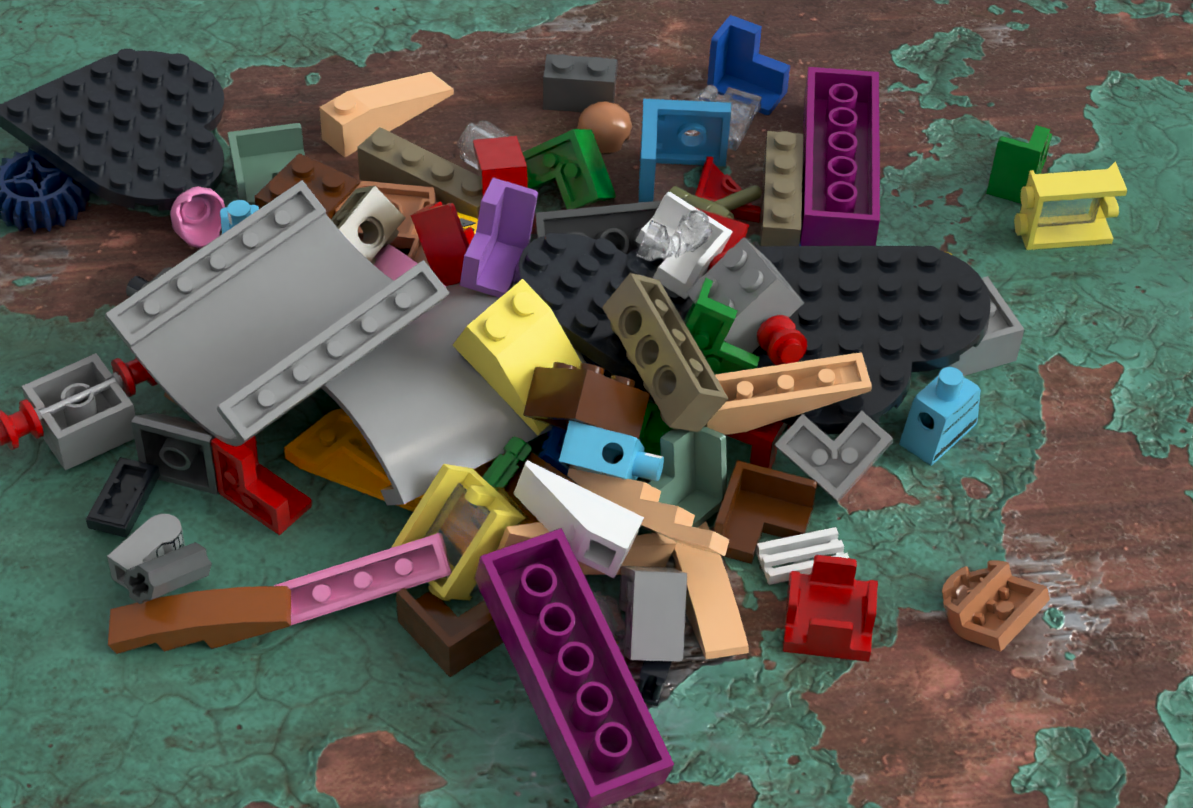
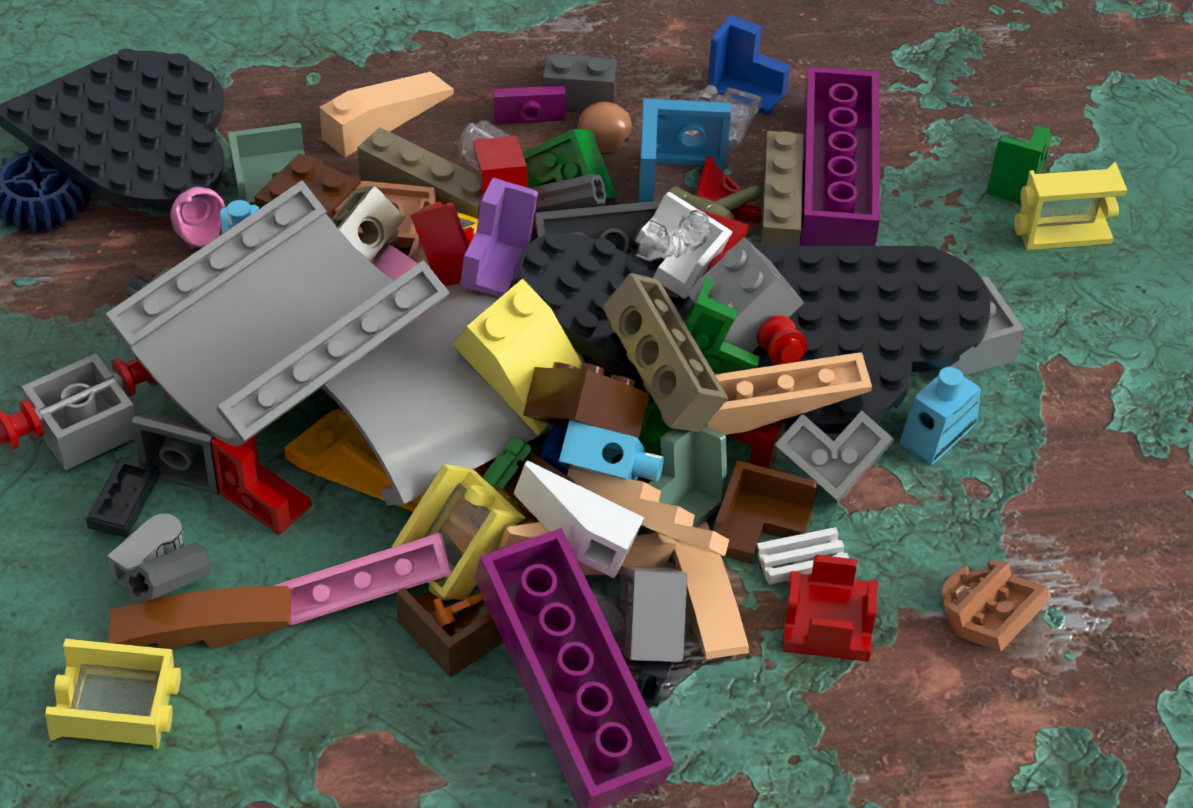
(114, 693): none -> light yellow window
(445, 615): none -> orange piece
(529, 104): none -> magenta plate
(571, 194): none -> dark grey axle

